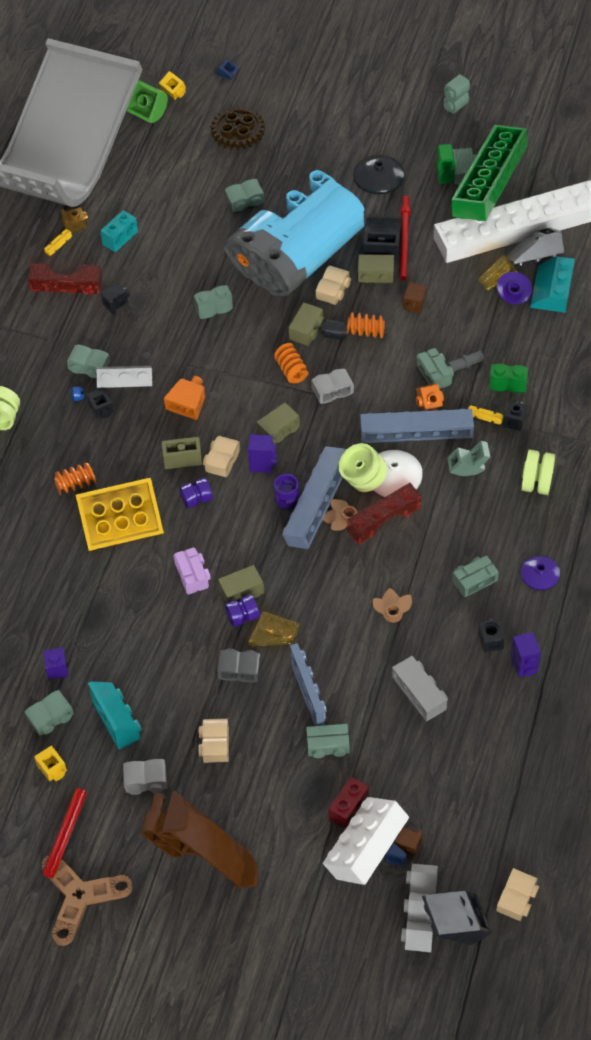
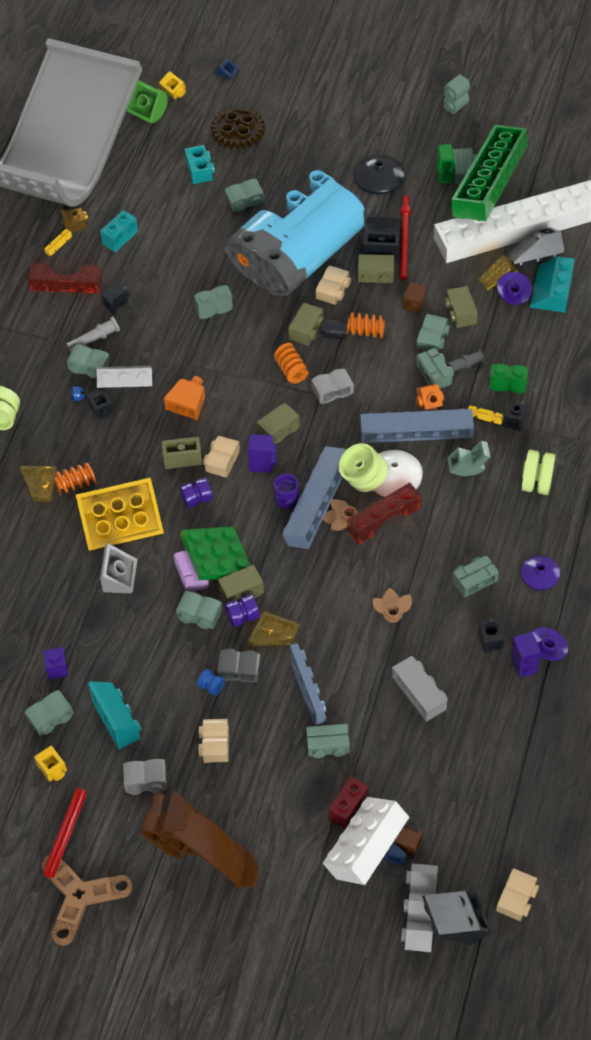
(39, 482): none -> clear yellow wing
(100, 331): none -> light grey pin
(117, 571): none -> light grey slope
(198, 164): none -> teal brick
(199, 610): none -> sand green brick
(211, 682): none -> blue wheel
(214, 552): none -> green plate
(433, 333): none -> sand green brick
(461, 307): none -> olive brick
(550, 643): none -> dark purple dish

